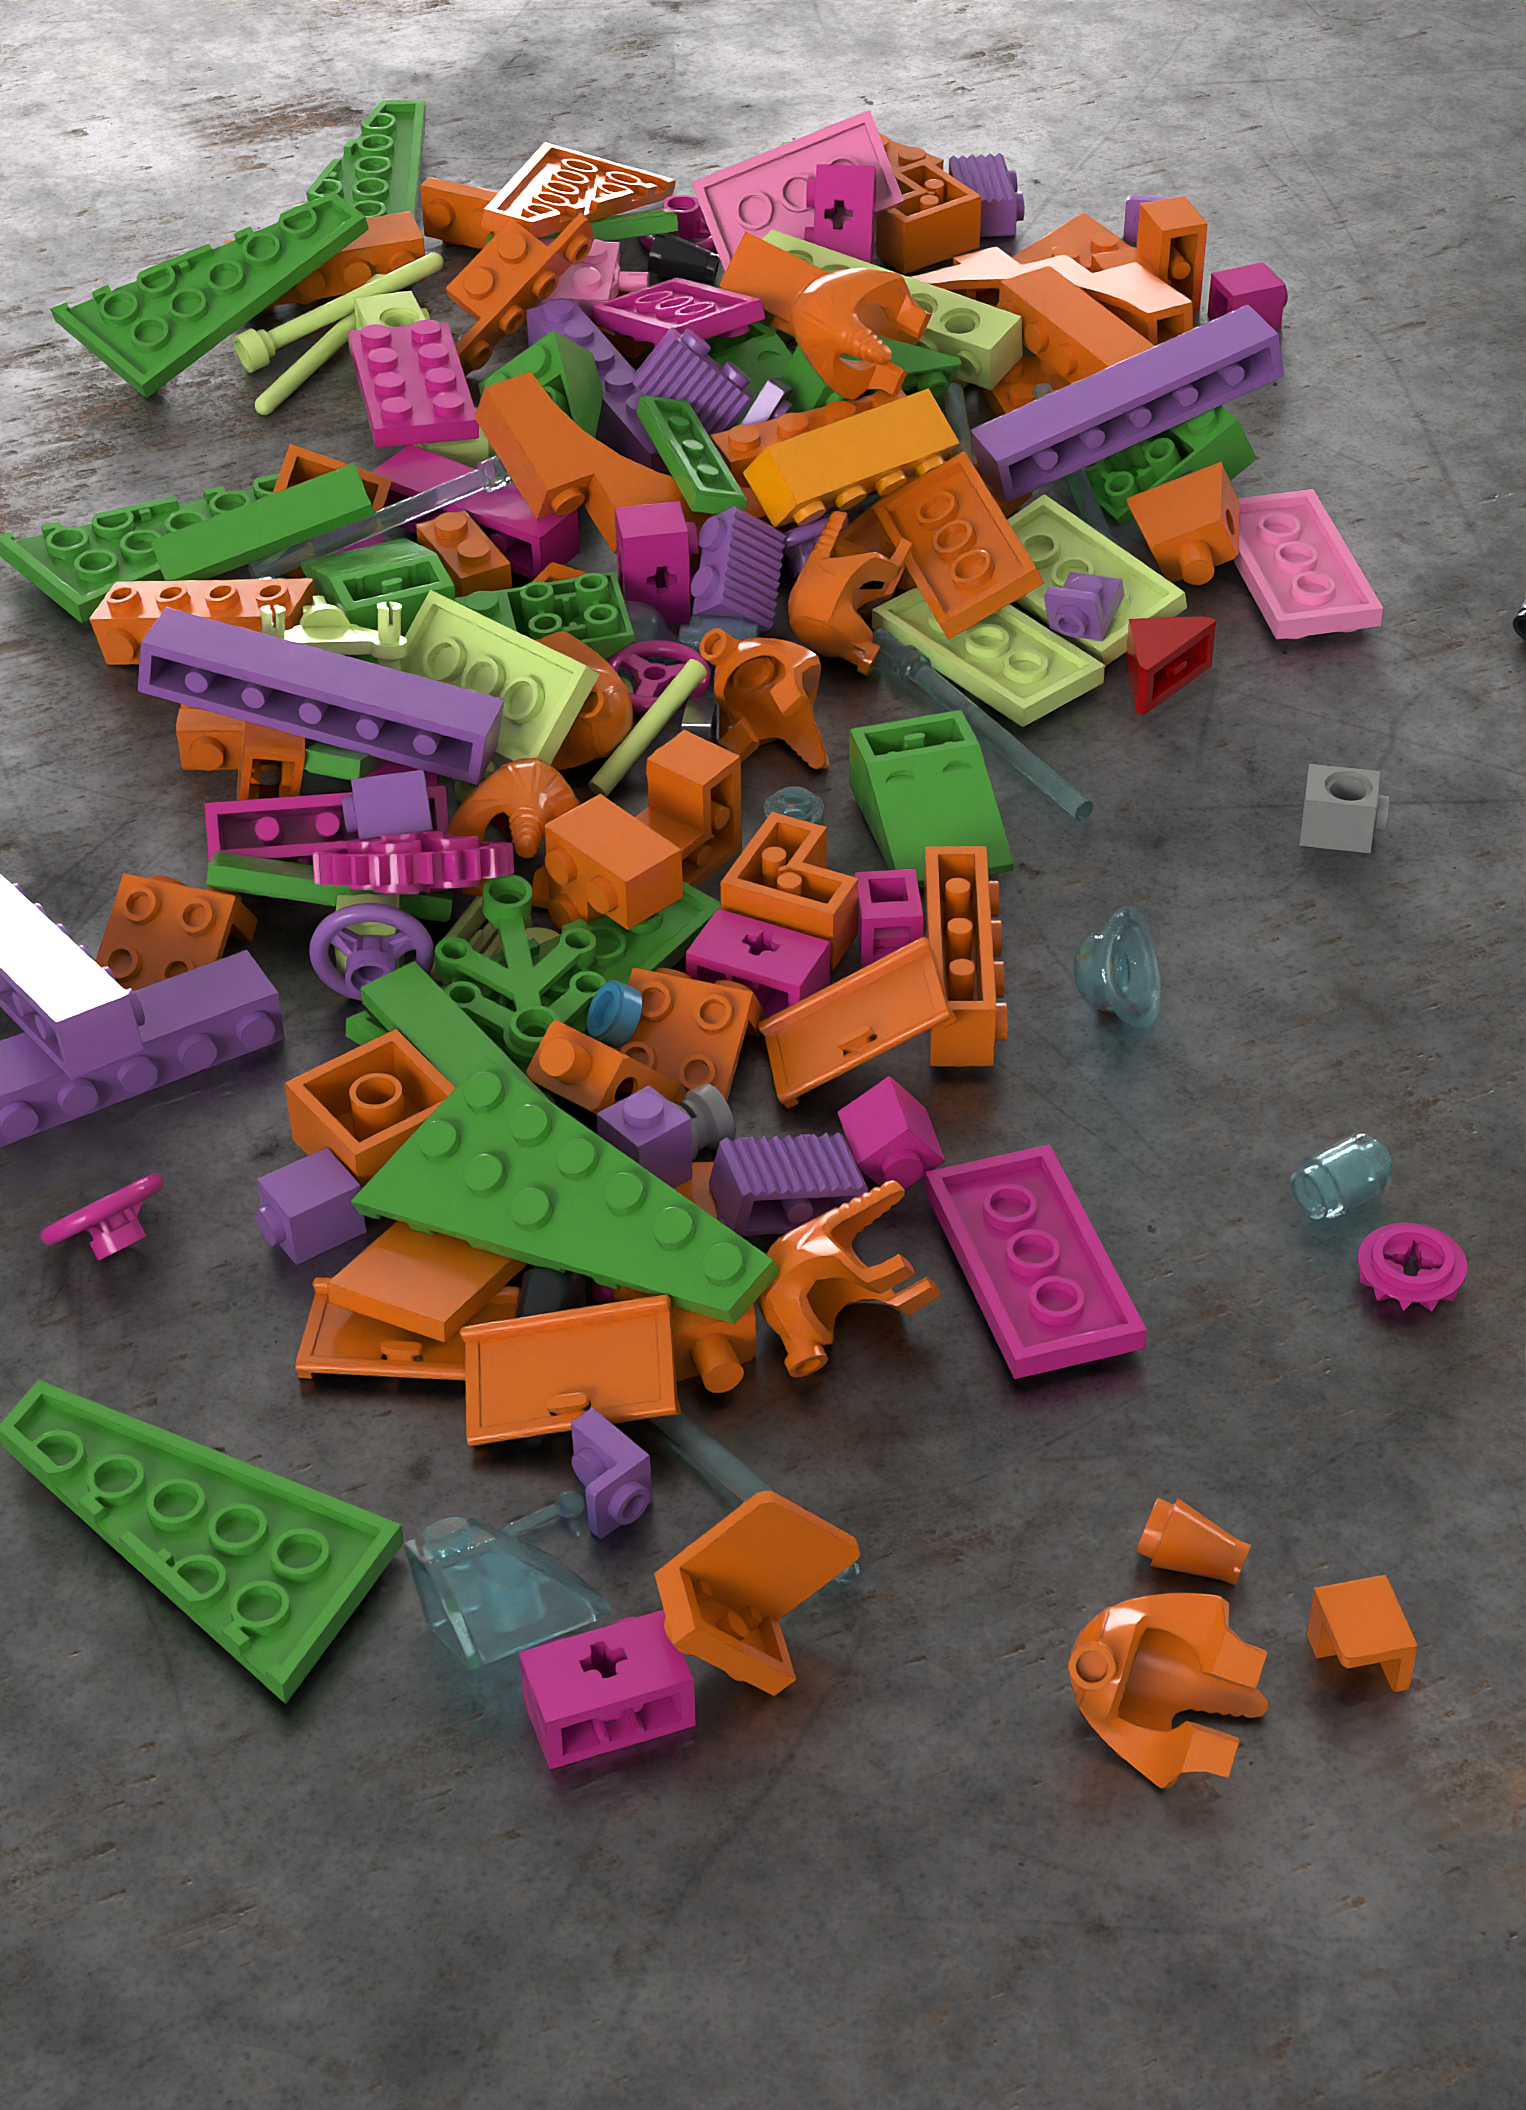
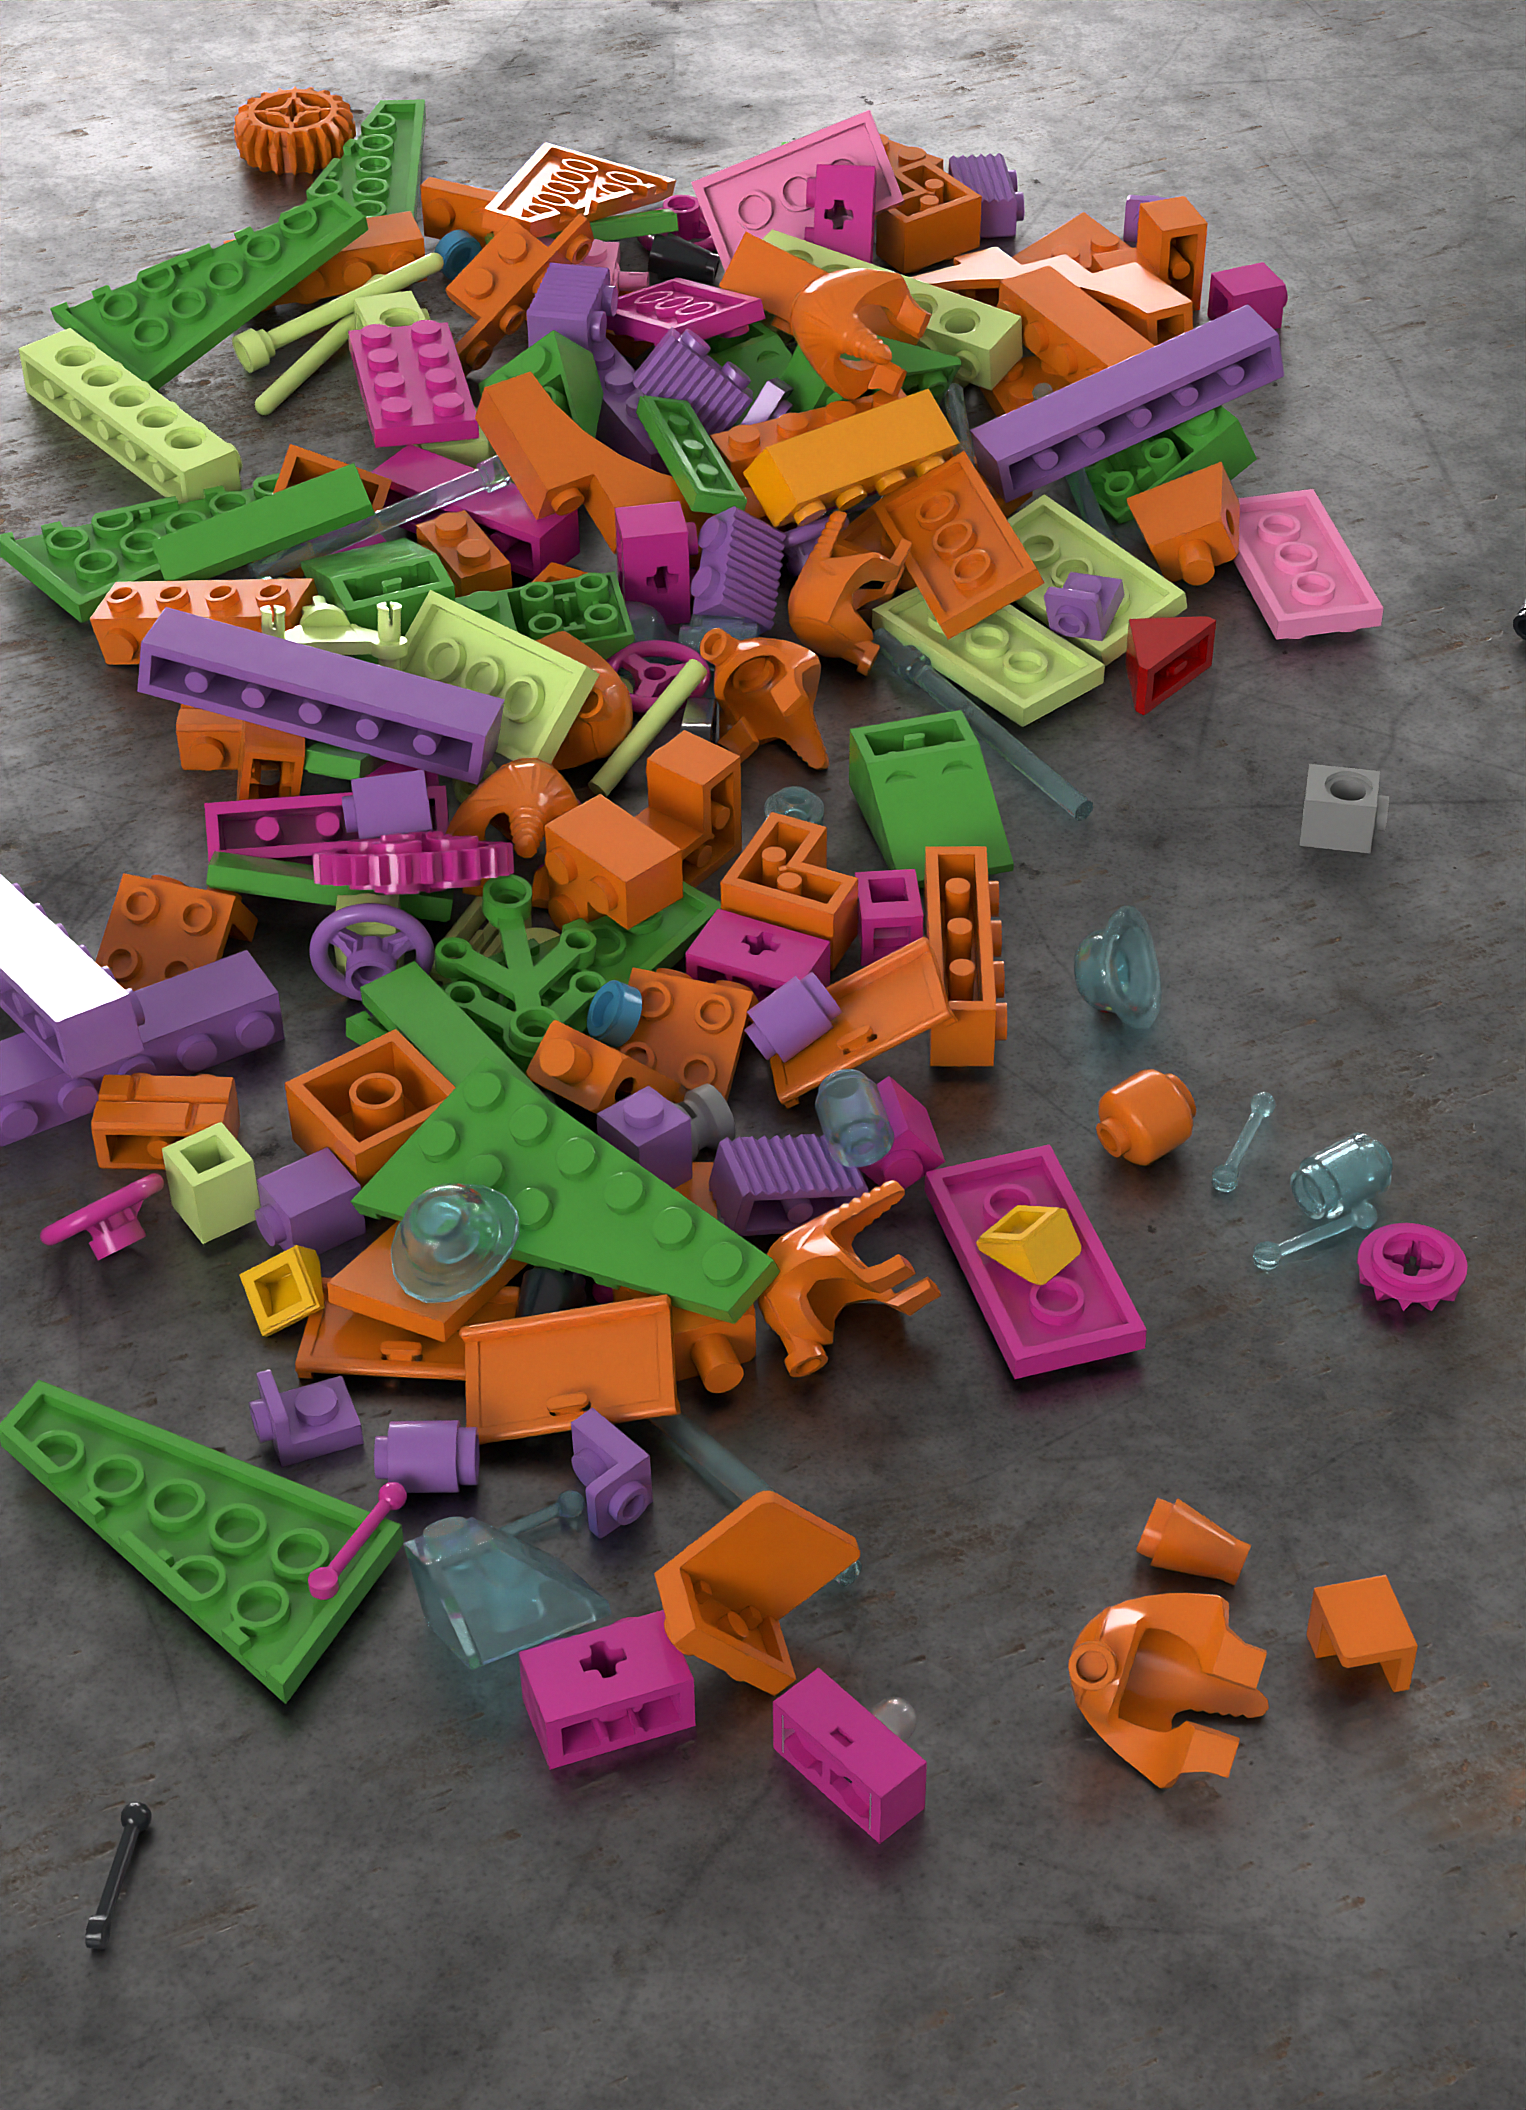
(128, 418): none -> yellowish green brick
(134, 1819): none -> black hinge
(148, 1112): none -> orange brick
(211, 1182): none -> yellowish green brick
(284, 1289): none -> yellow slope
(293, 130): none -> orange gear
(305, 1419): none -> medium lavender bracket
(324, 1580): none -> dark pink hinge
(428, 1455): none -> medium lavender brick
(453, 1241): none -> clear light blue hat
(458, 251): none -> dark azure tile
(573, 303): none -> medium lavender brick
(792, 1017): none -> medium lavender brick
(853, 1118): none -> clear light blue brick
(853, 1752): none -> dark pink piece
(1032, 1242): none -> yellow slope
(1145, 1116): none -> orange head
(1226, 1175): none -> clear light blue hinge
(1268, 1254): none -> clear light blue hinge

